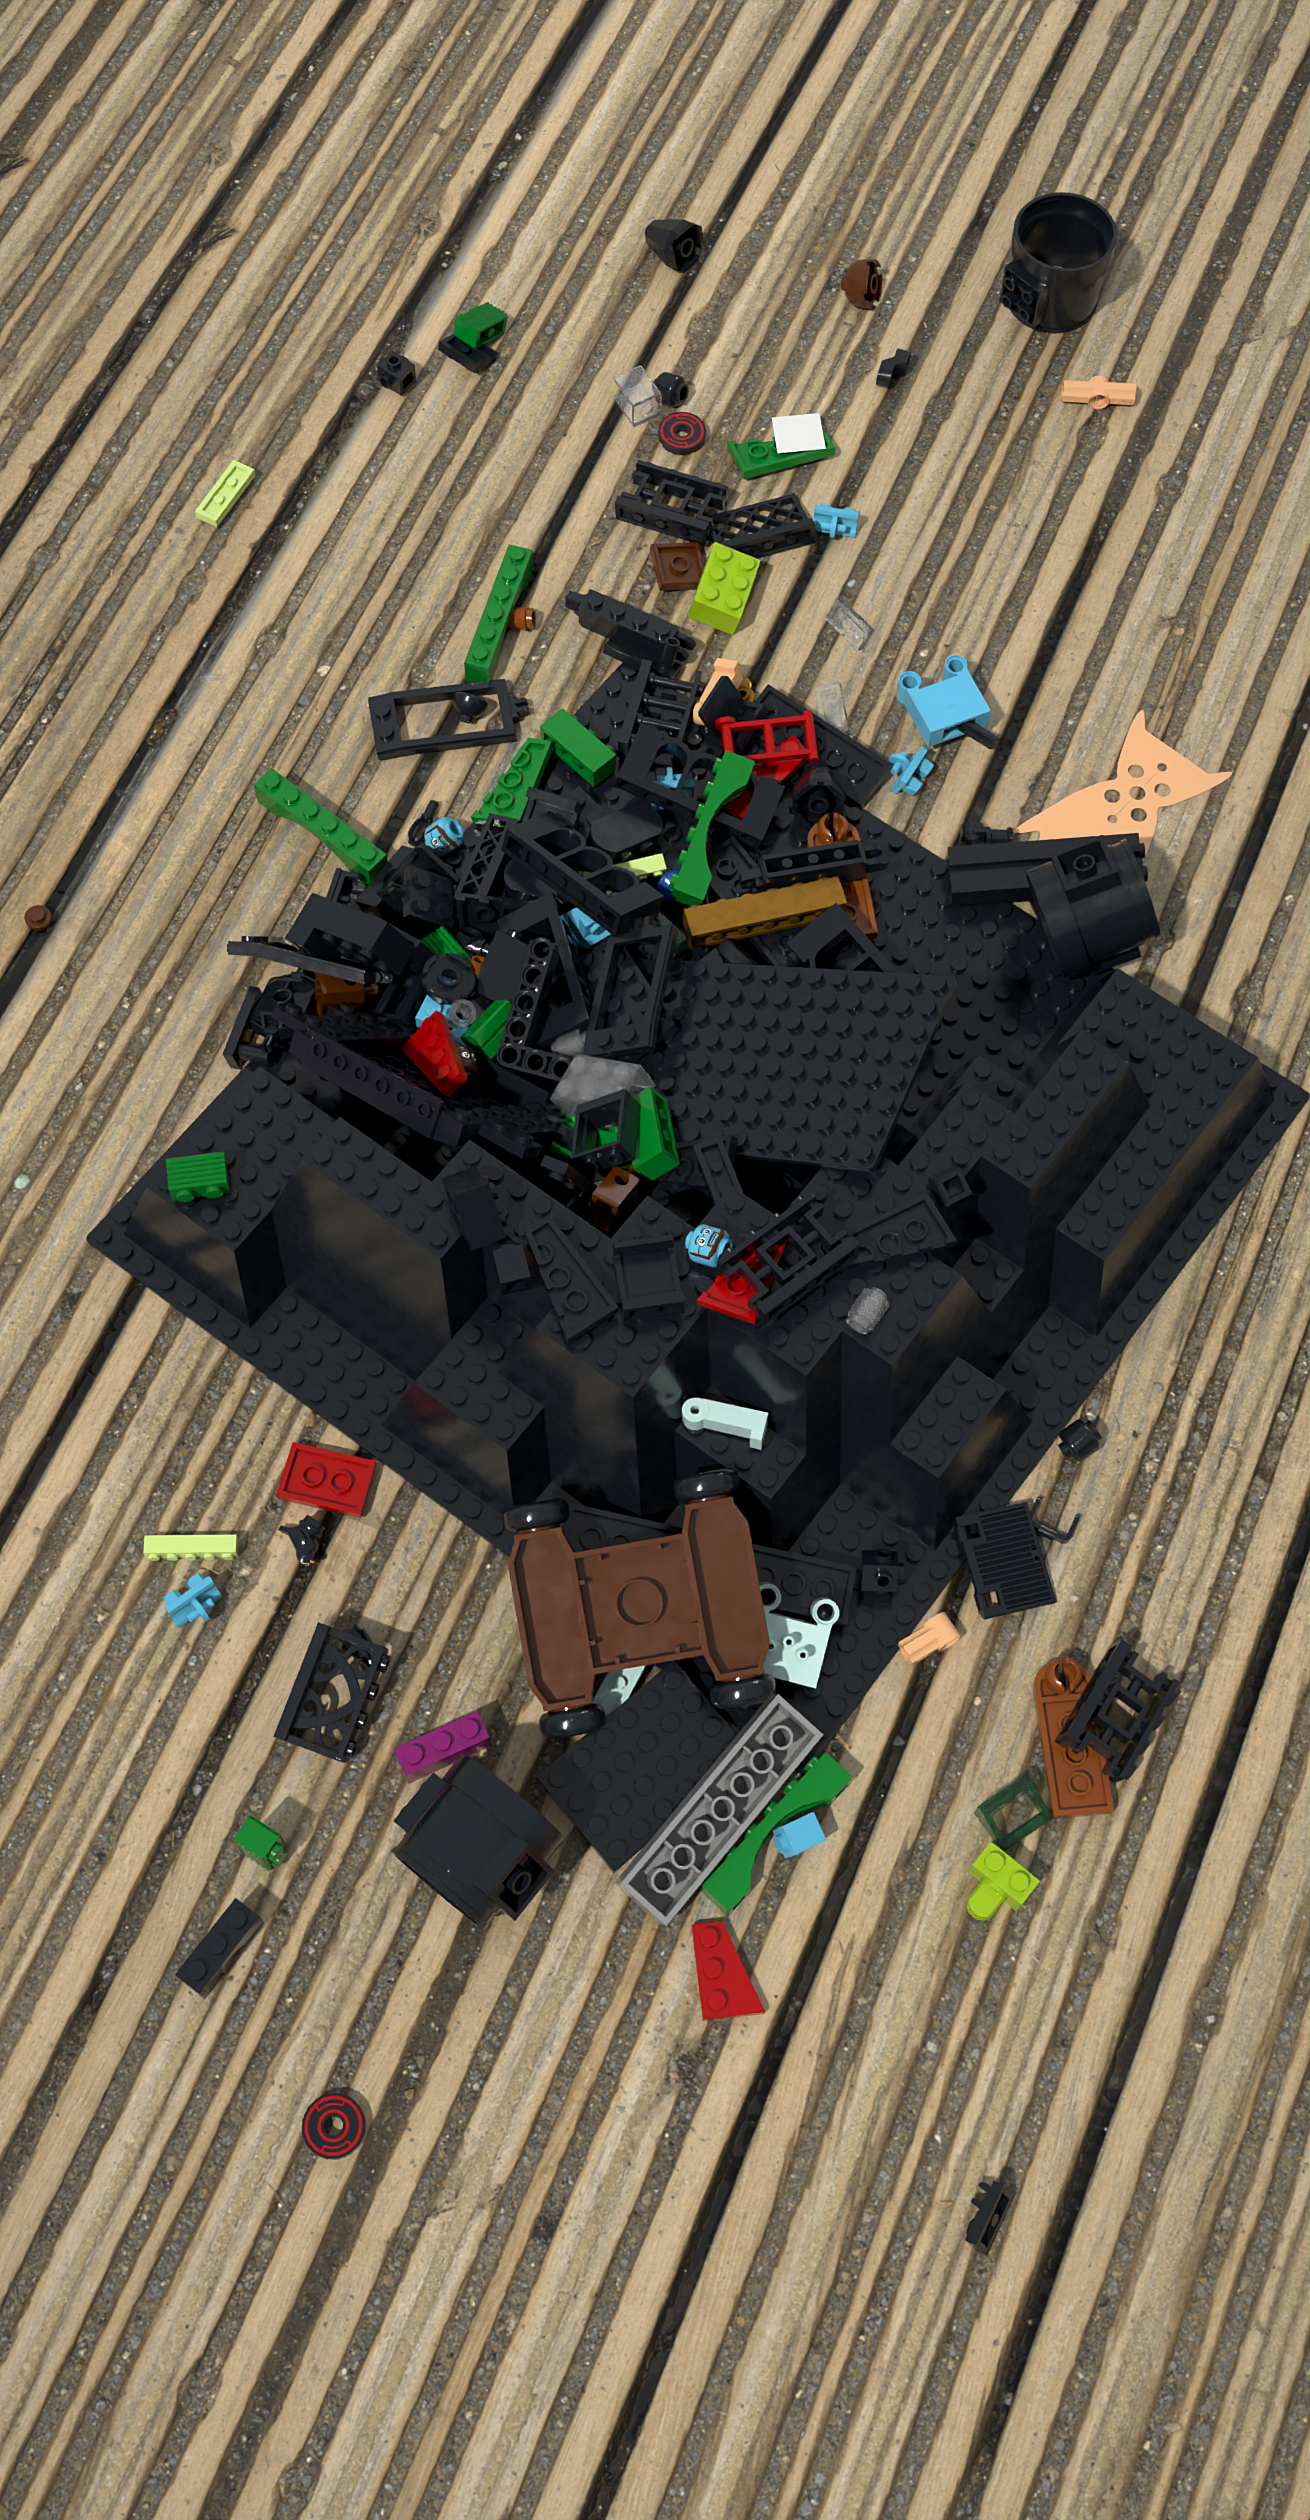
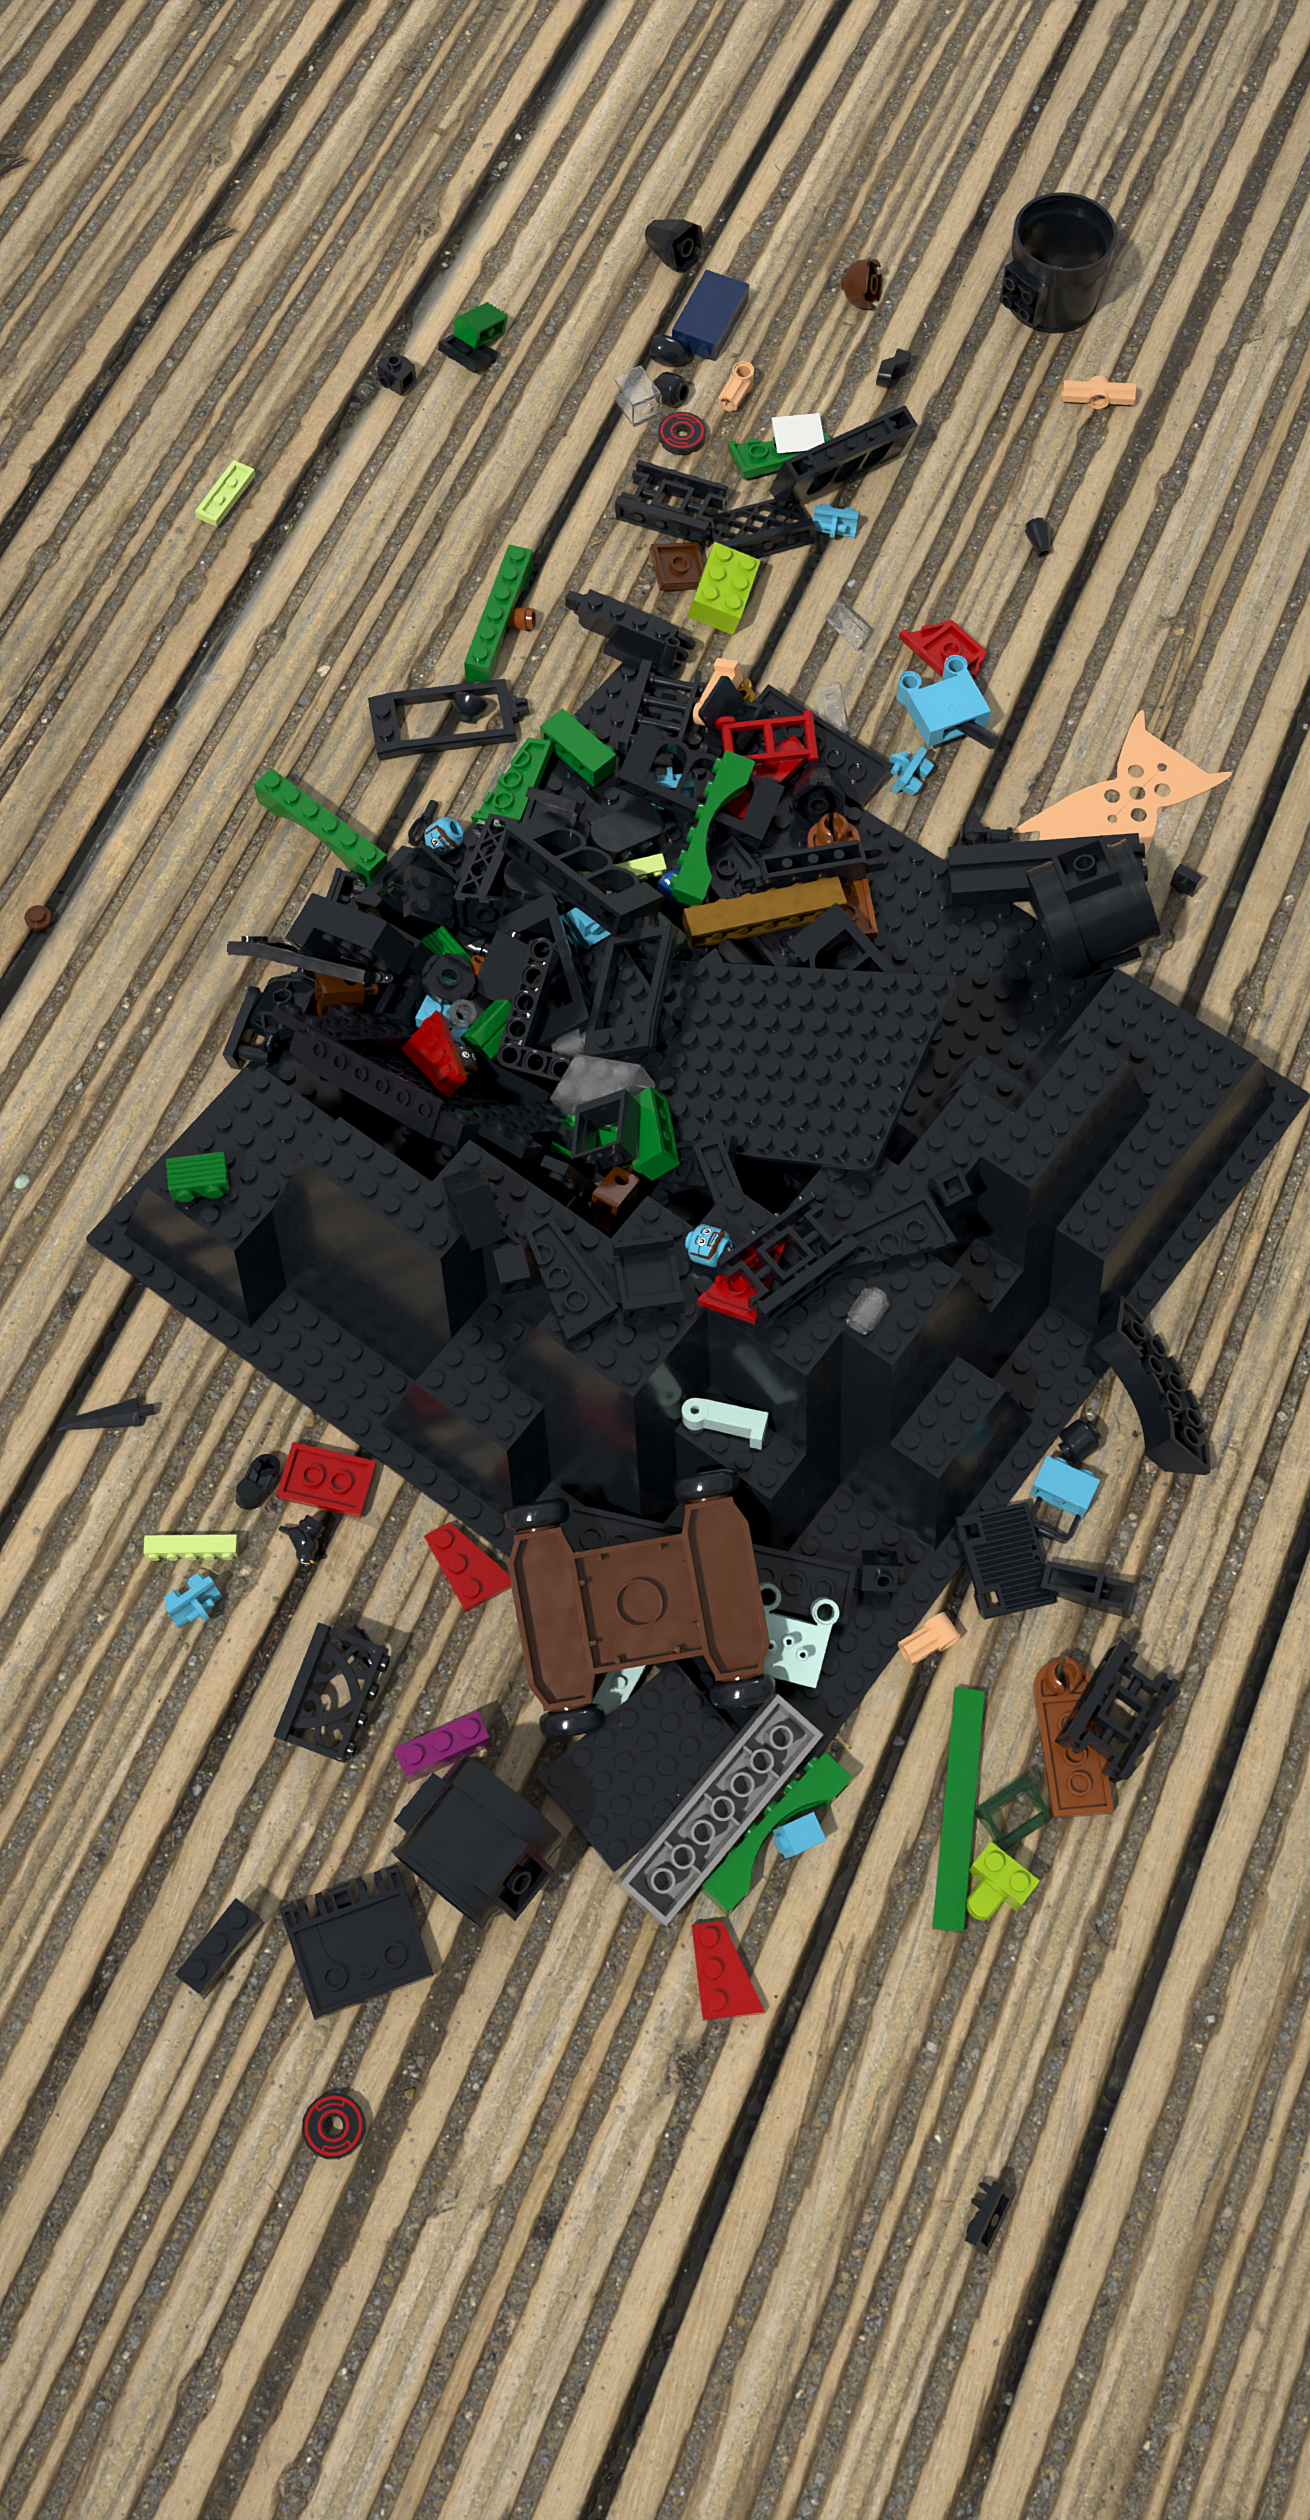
(117, 1415): none -> black bar
(261, 1844): green brick -> none
(262, 1470): none -> black piece
(358, 1947): none -> black hinge
(466, 1567): none -> red wing
(667, 351): none -> black animal
(711, 314): none -> dark blue brick
(738, 386): none -> light nougat piece
(843, 457): none -> black fence
(942, 640): none -> red wing
(958, 1810): none -> green tile
(1038, 535): none -> black cone
(1065, 1486): none -> medium azure brick
(1089, 1588): none -> black slope
(1153, 1383): none -> black brick
(1186, 880): none -> black plate

